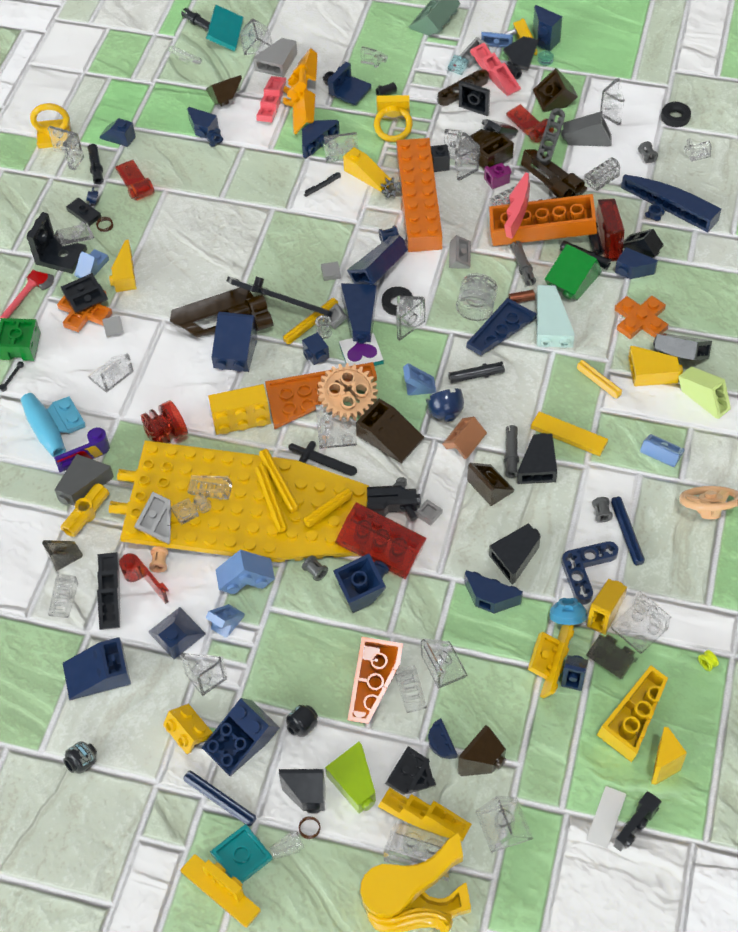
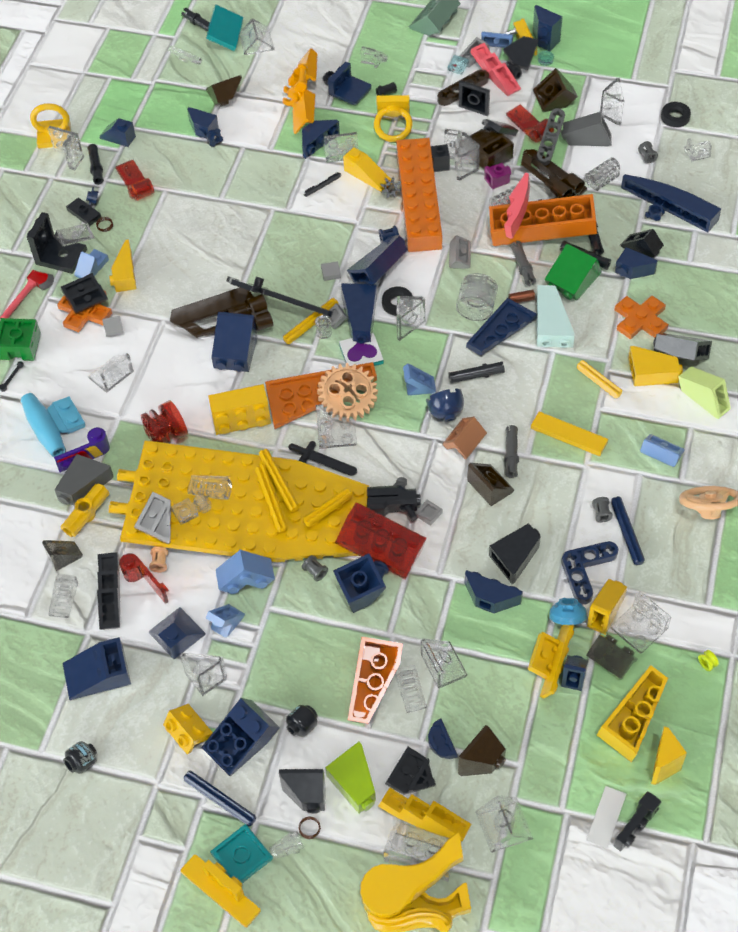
(271, 100): coral slope -> none
(276, 58): light grey slope -> none
(315, 349): dark blue brick -> none
(388, 431): dark brown slope -> none
(539, 461): black slope -> none
(610, 228): clear red slope -> none

